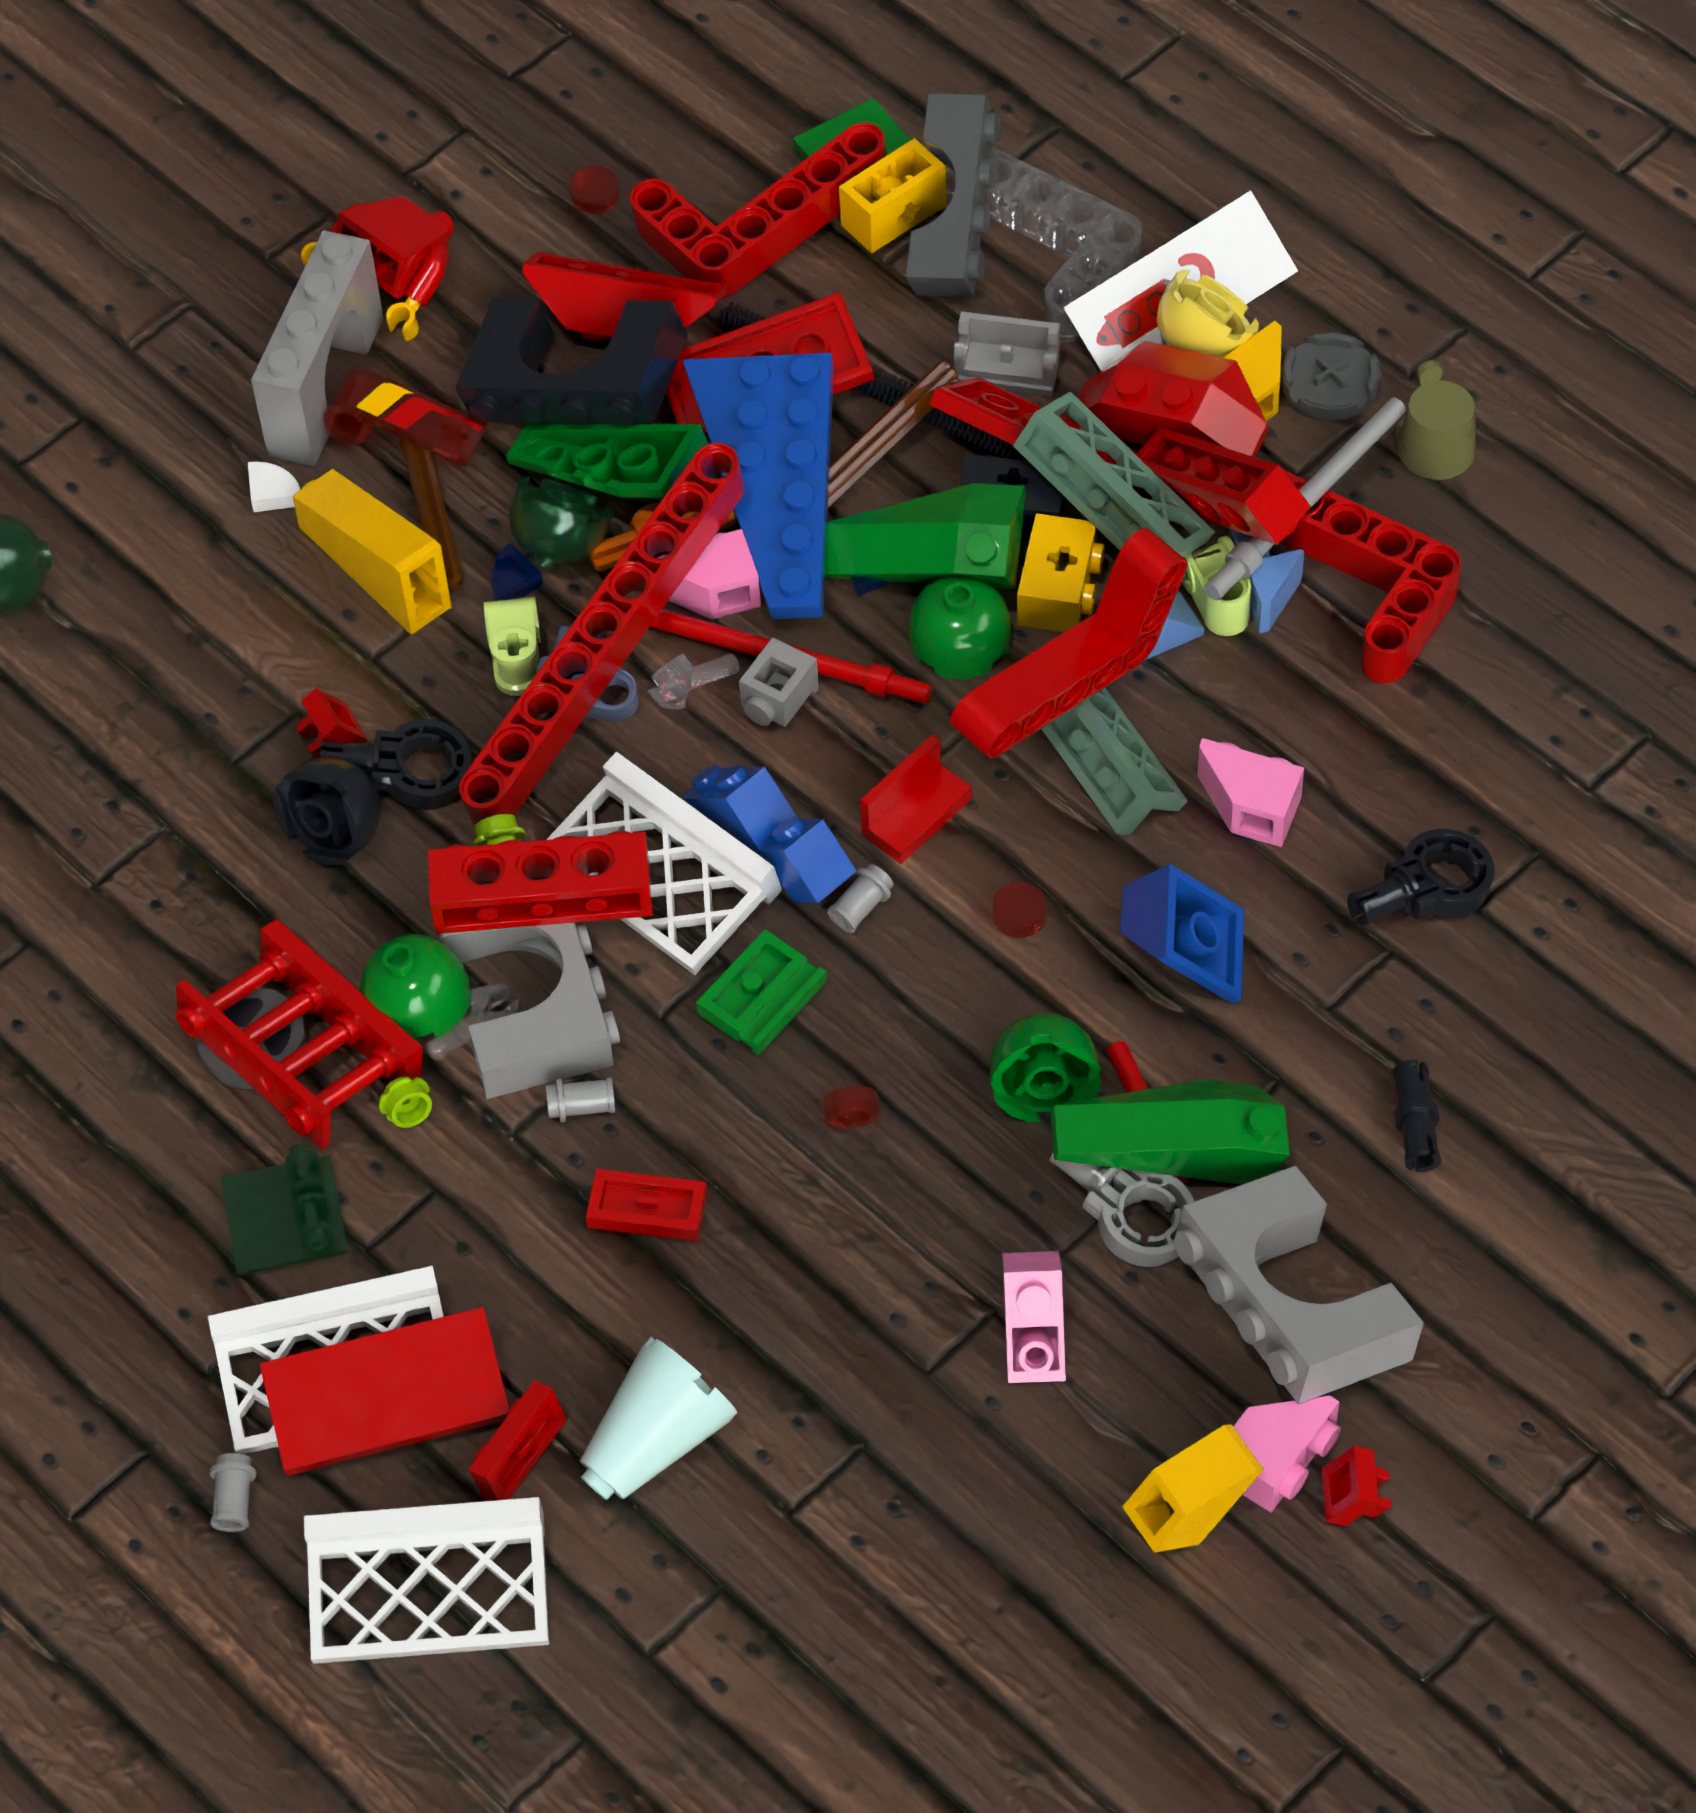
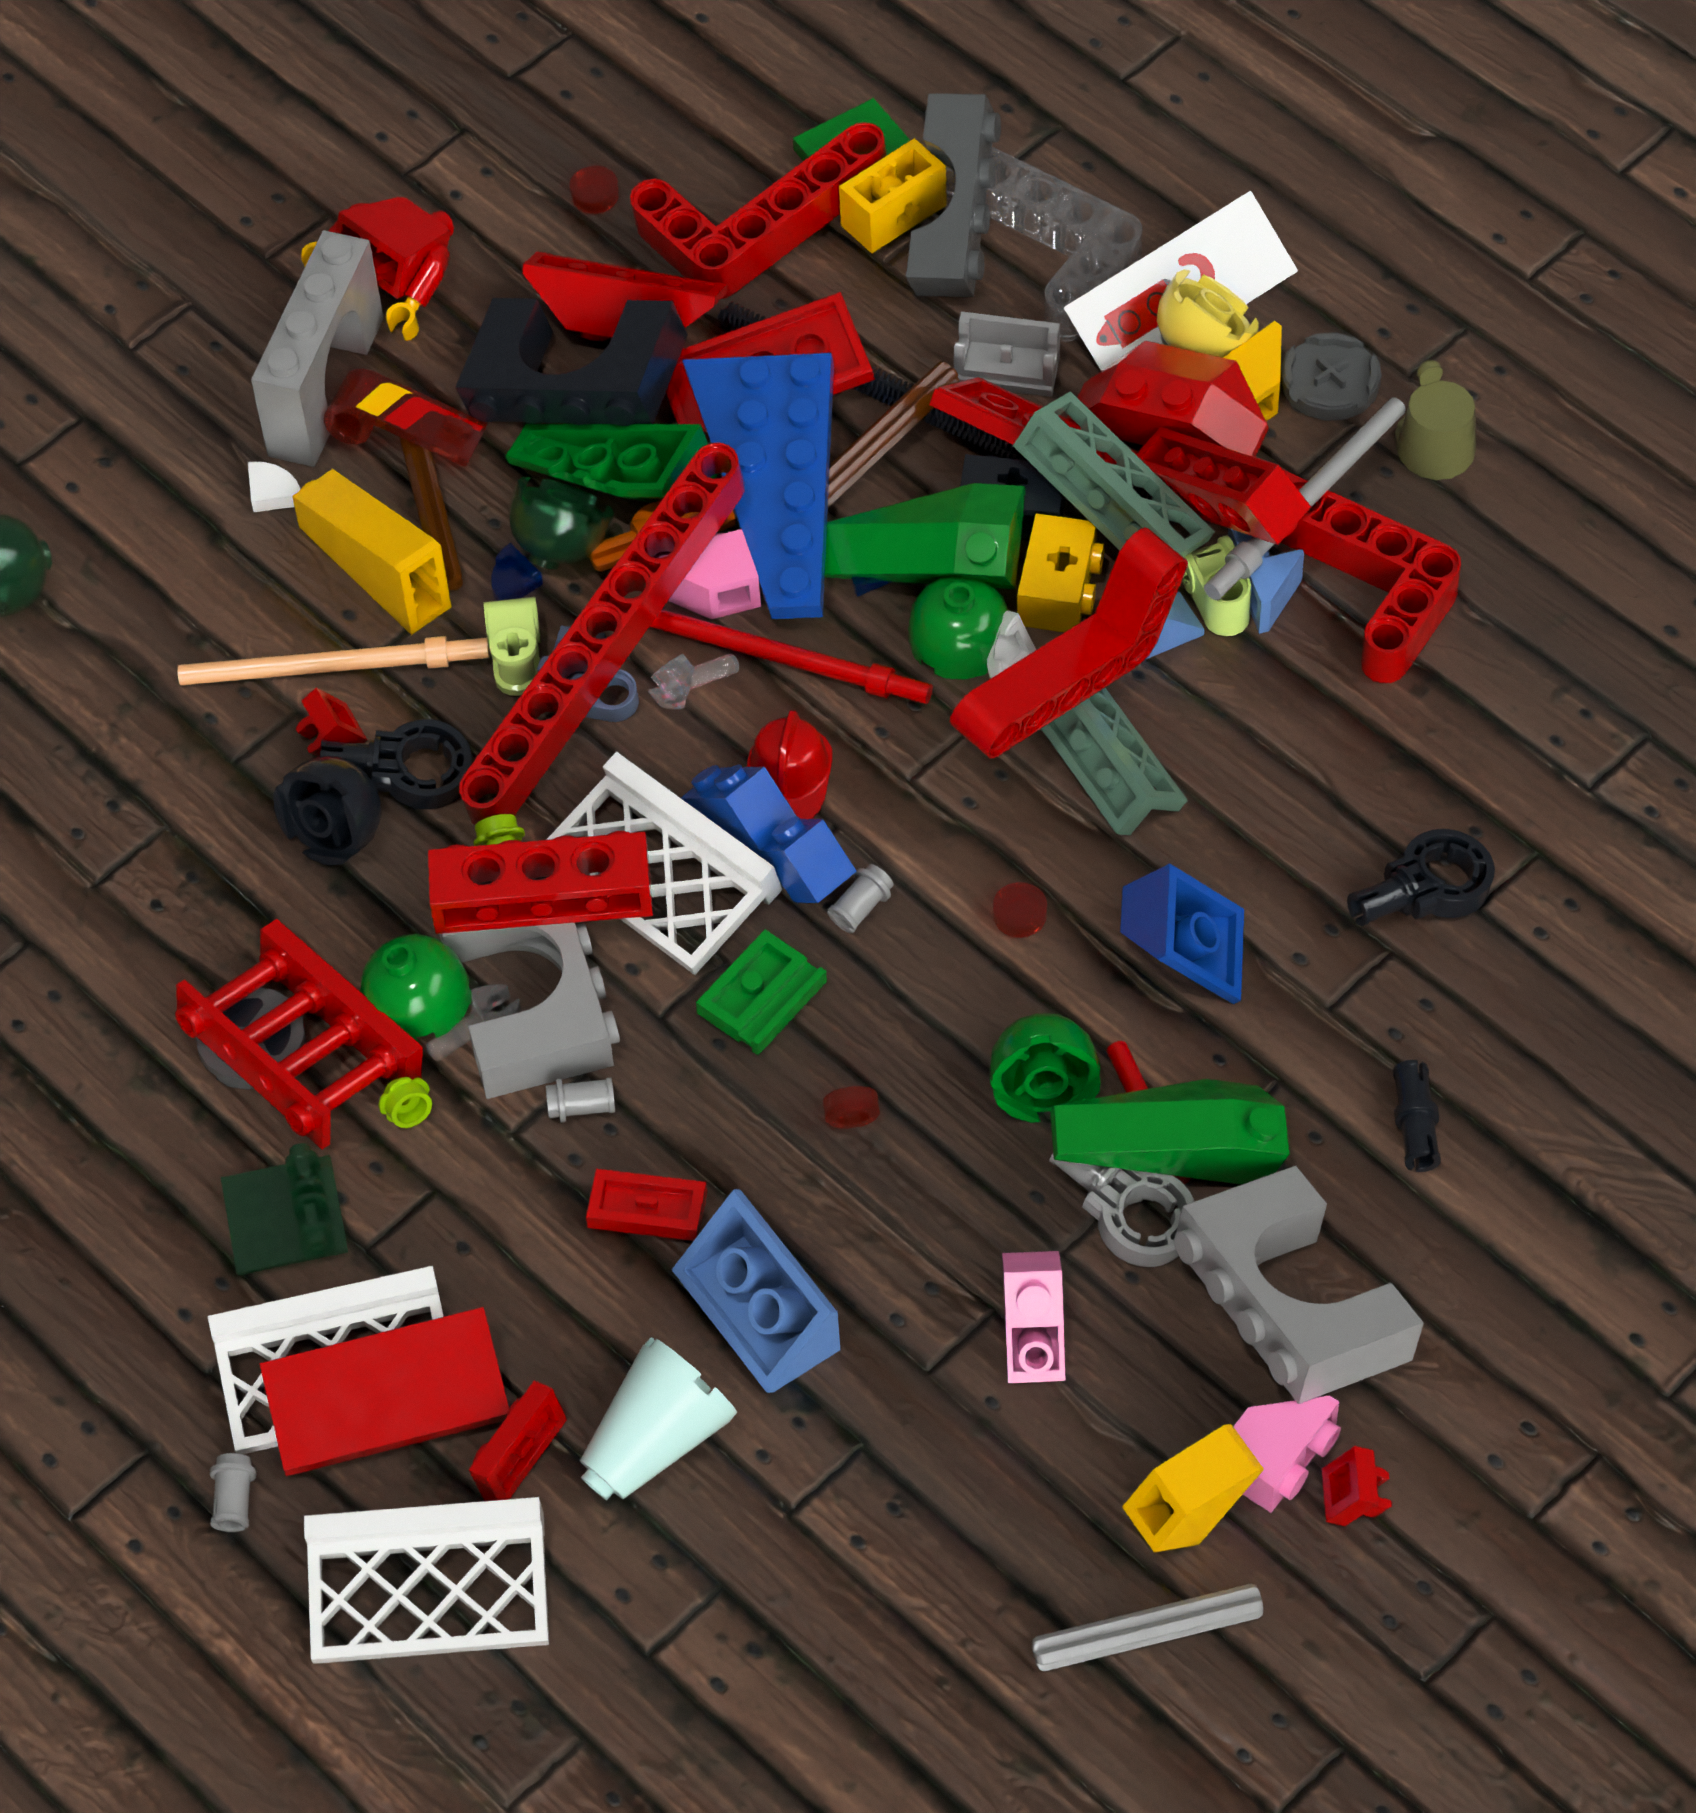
(435, 653): none -> light nougat bar
(758, 1295): none -> medium blue slope
(778, 683): light grey brick -> none
(796, 760): none -> red piece
(912, 802): red panel -> none
(1011, 644): none -> white tile
(1147, 1627): none -> light grey axle
(1251, 790): bright pink slope -> none

